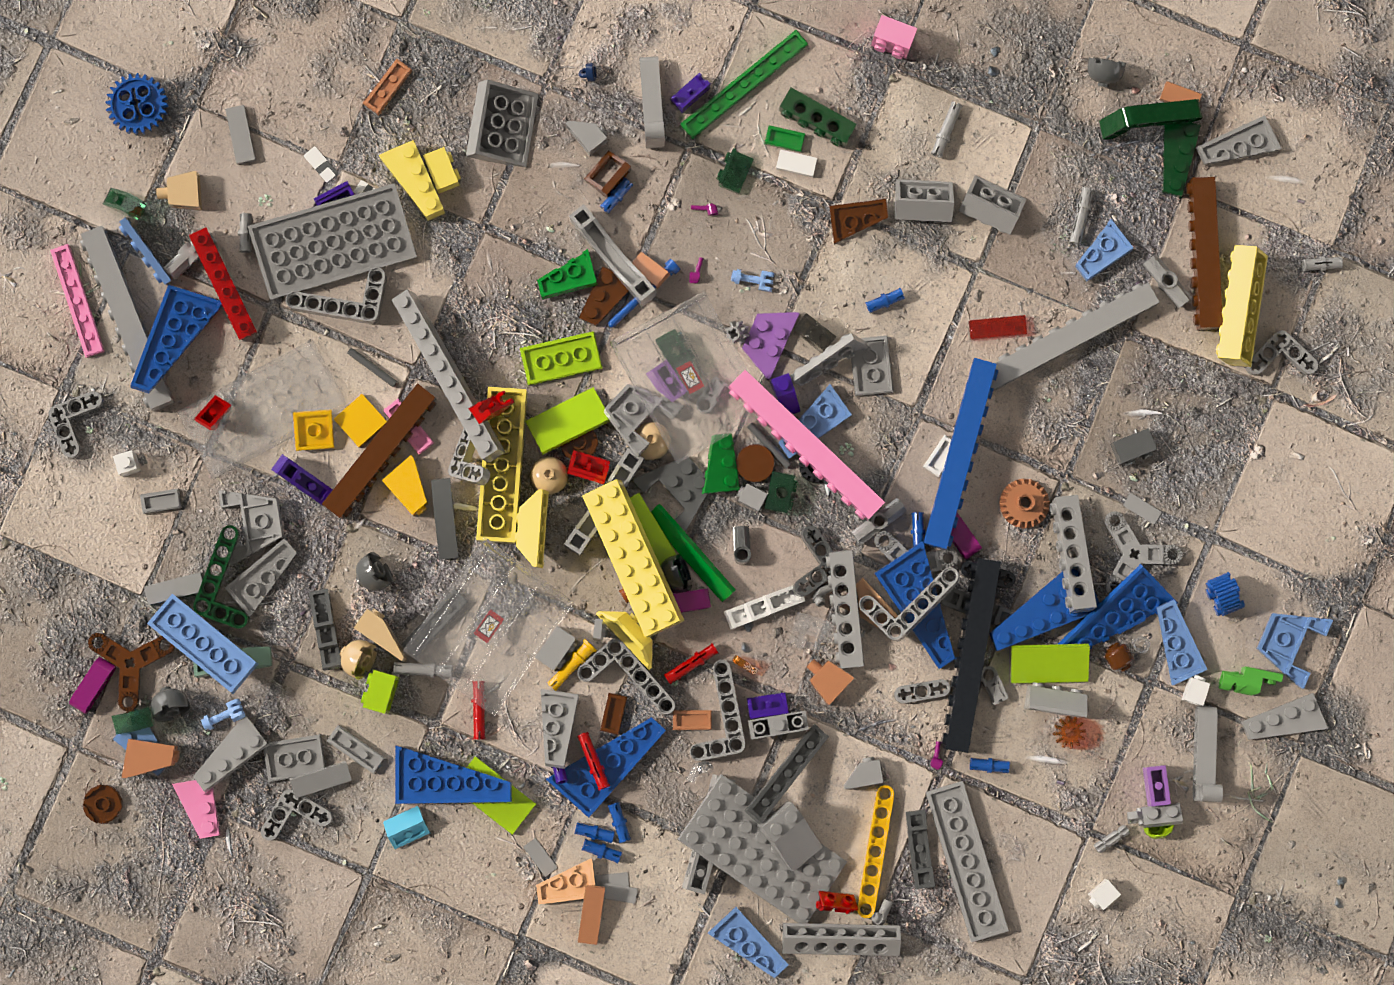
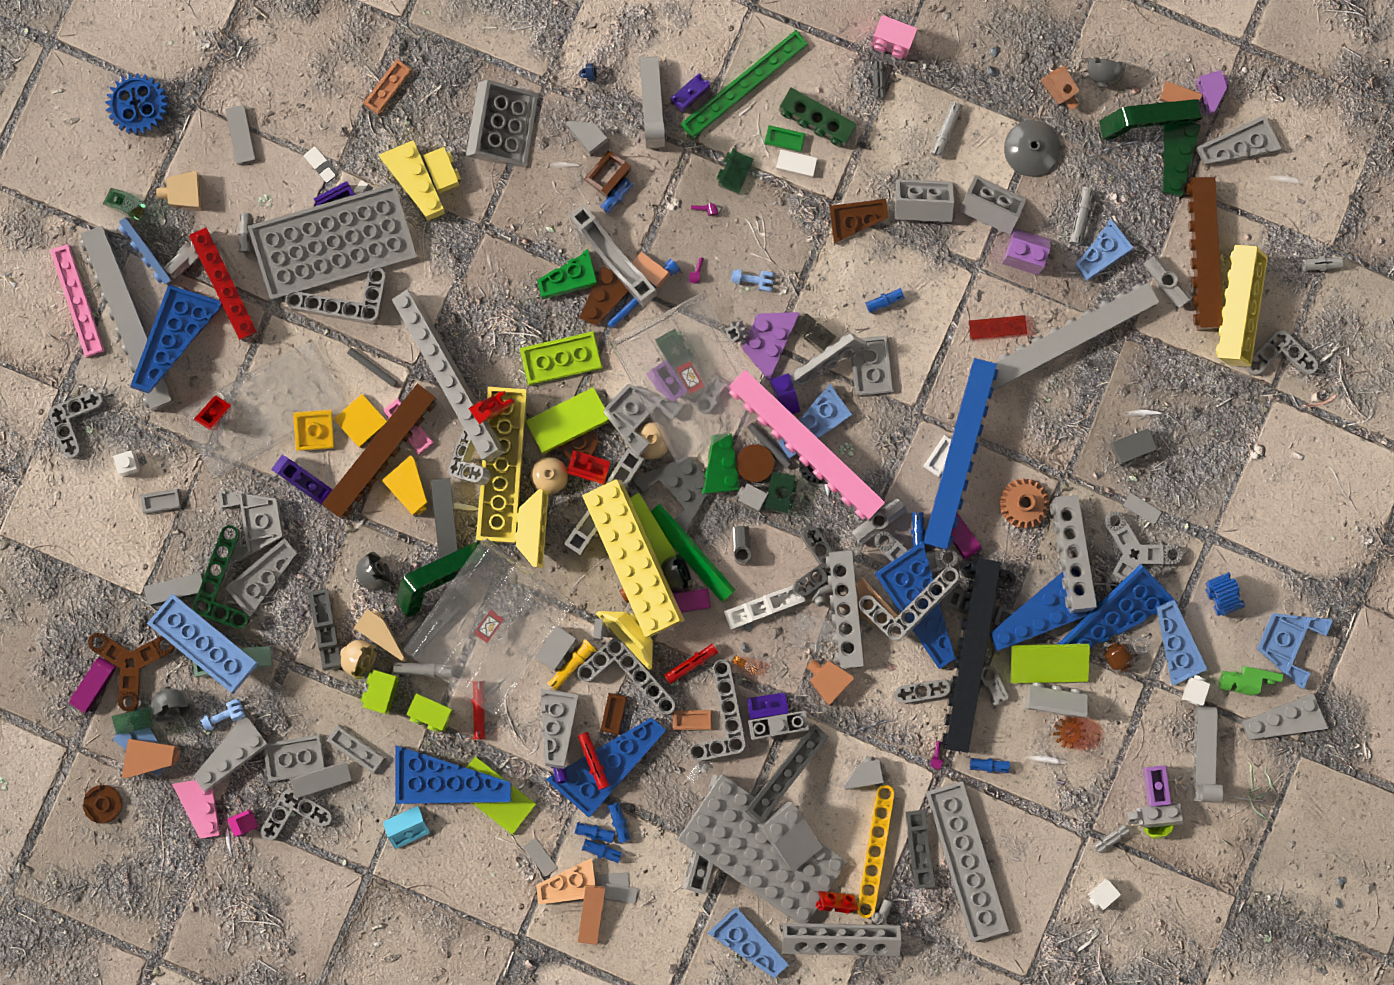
(243, 823): none -> dark pink panel
(418, 582): none -> dark green beam
(430, 712): none -> lime brick
(879, 80): none -> dark grey axle
(1027, 251): none -> medium lavender slope
(1030, 160): none -> dark grey dish
(1059, 80): none -> nougat torso
(1212, 88): none -> medium lavender slope

